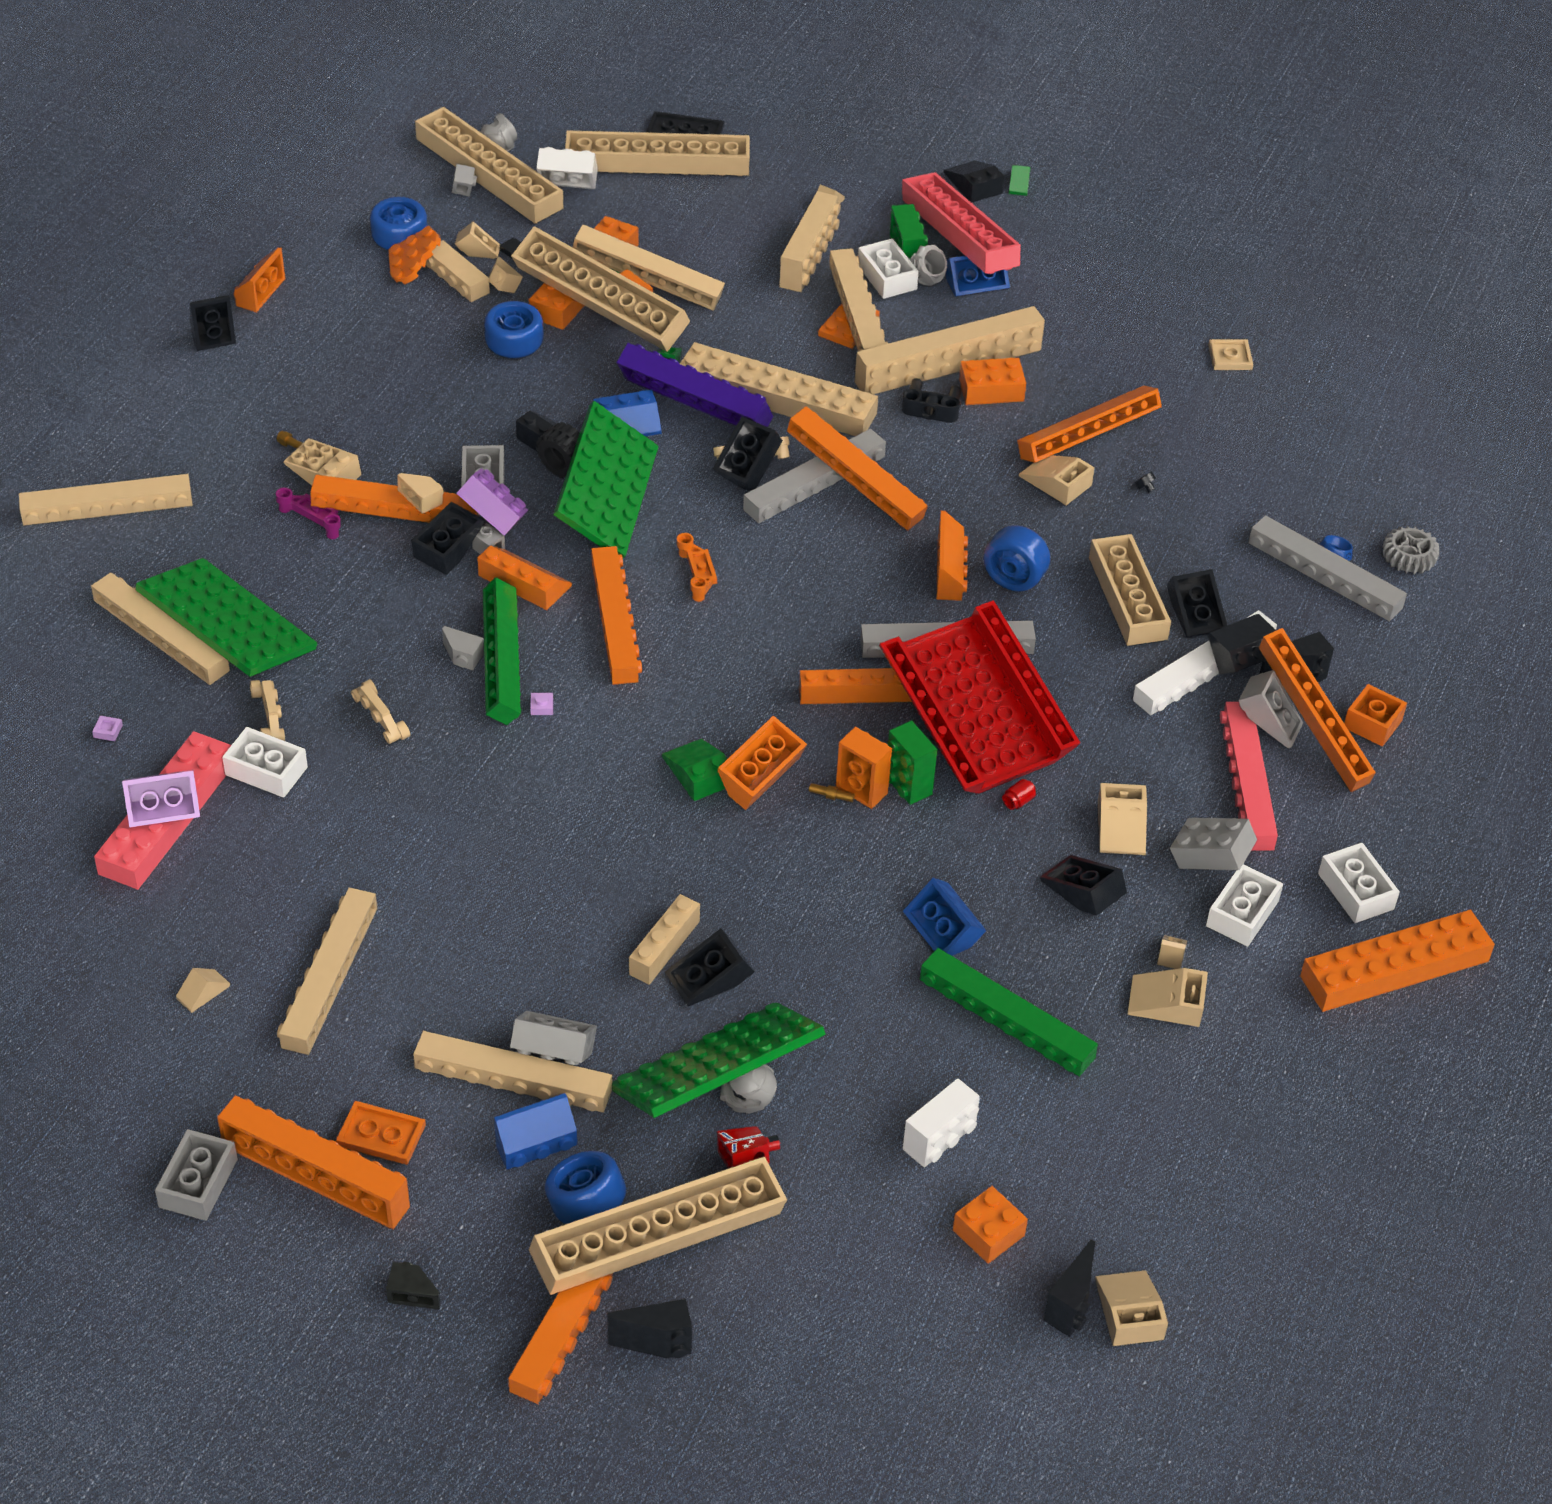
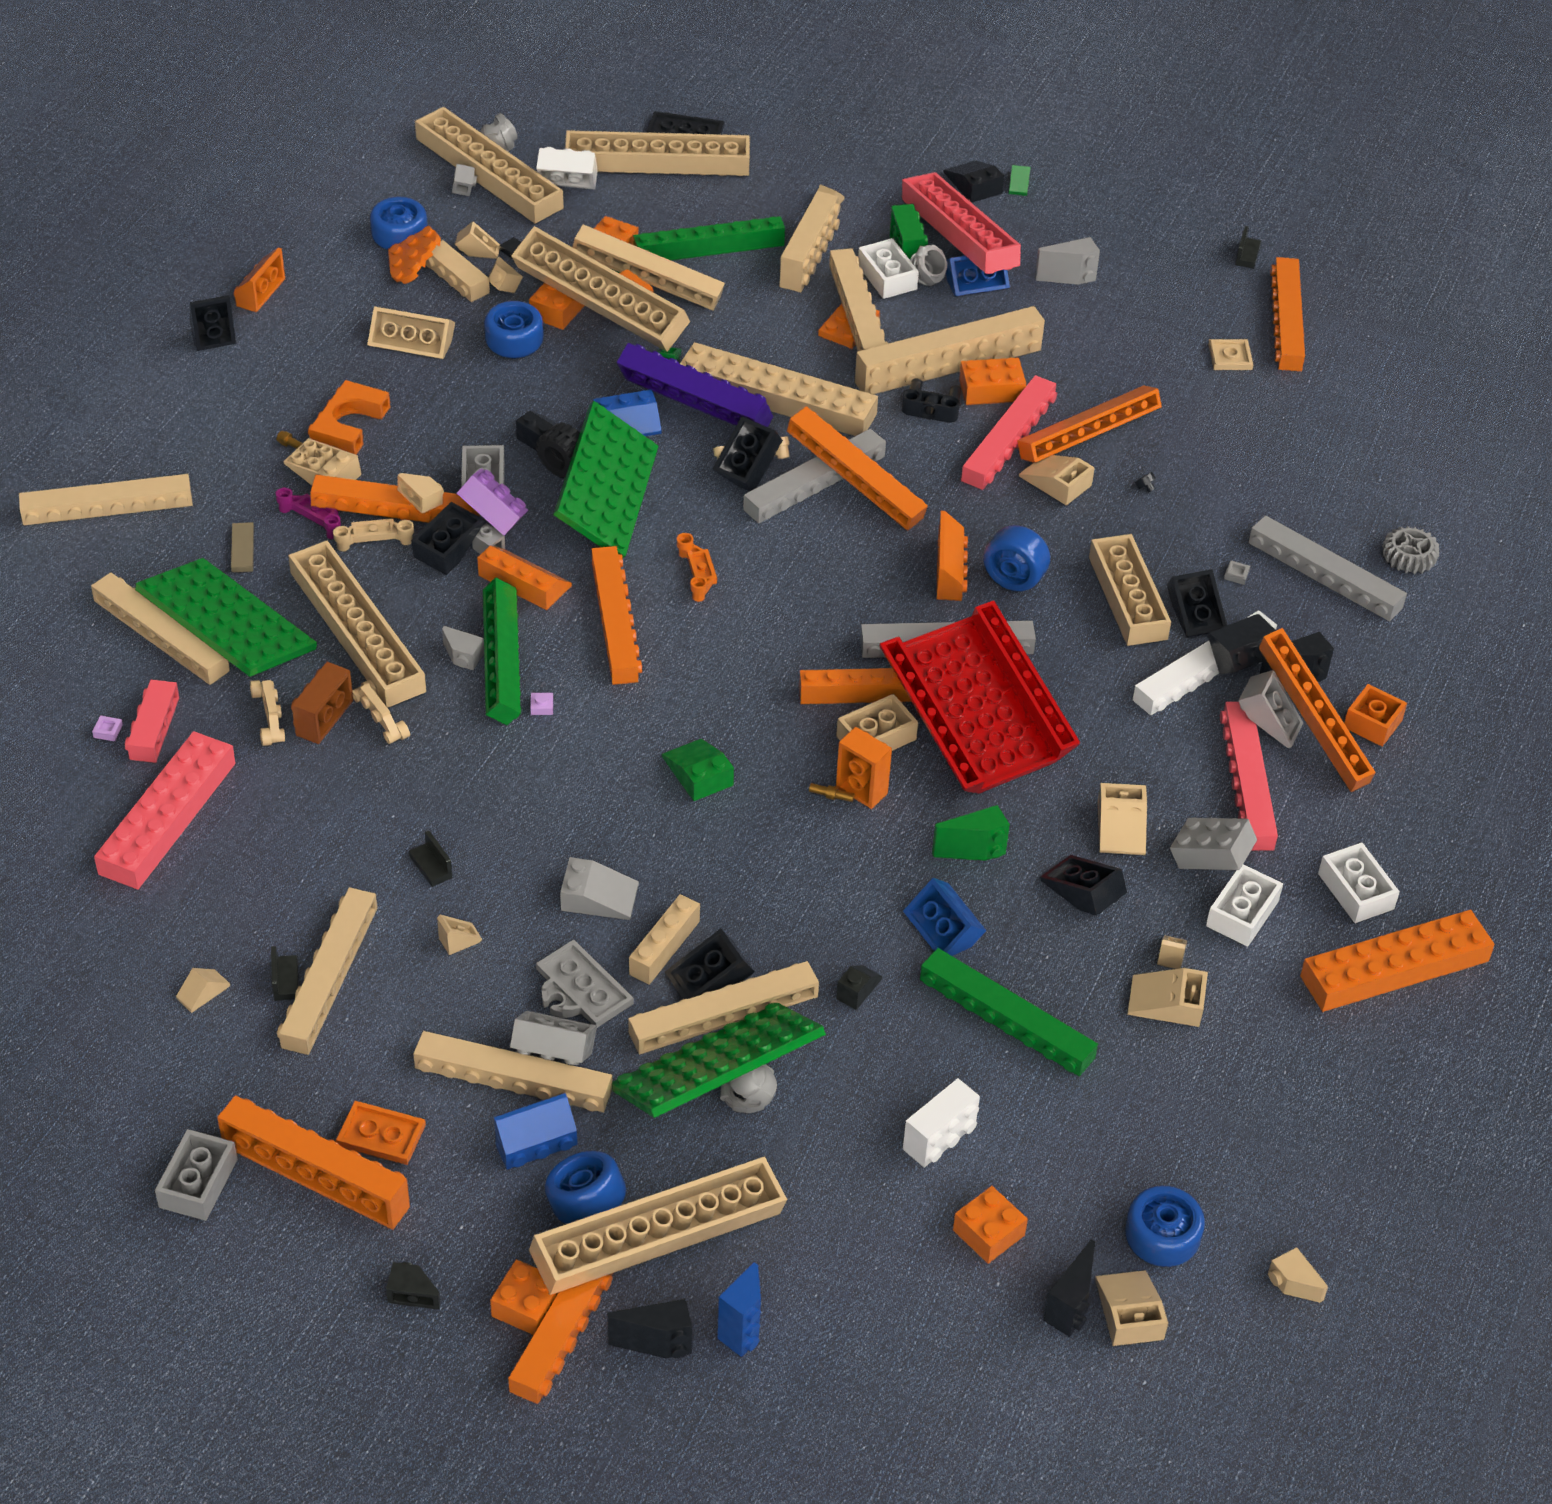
(152, 721): none -> coral brick
(161, 798): lavender slope -> none
(242, 547): none -> dark tan tile
(265, 762): white brick -> none
(284, 975): none -> pearl dark grey panel
(322, 702): none -> dark orange brick
(348, 399): none -> orange arch
(357, 623): none -> tan brick
(373, 531): none -> tan plate
(410, 332): none -> tan slope
(432, 861): none -> pearl dark grey panel
(456, 934): none -> tan slope
(522, 1298): none -> orange brick
(581, 986): none -> light grey plate
(597, 890): none -> light grey slope
(714, 239): none -> green brick
(720, 1007): none -> tan brick
(741, 1312): none -> blue slope
(745, 1145): red torso -> none
(760, 762): orange slope -> none
(856, 985): none -> pearl dark grey slope
(884, 720): none -> tan brick
(911, 762): green brick -> none
(972, 836): none -> green slope
(1003, 438): none -> coral brick
(1019, 794): red brick -> none
(1068, 262): none -> light grey slope
(1164, 1226): none -> blue wheel
(1237, 572): none -> light grey tile
(1247, 250): none -> pearl dark grey panel
(1287, 314): none -> orange brick
(1297, 1277): none -> tan slope
(1338, 546): blue hat -> none

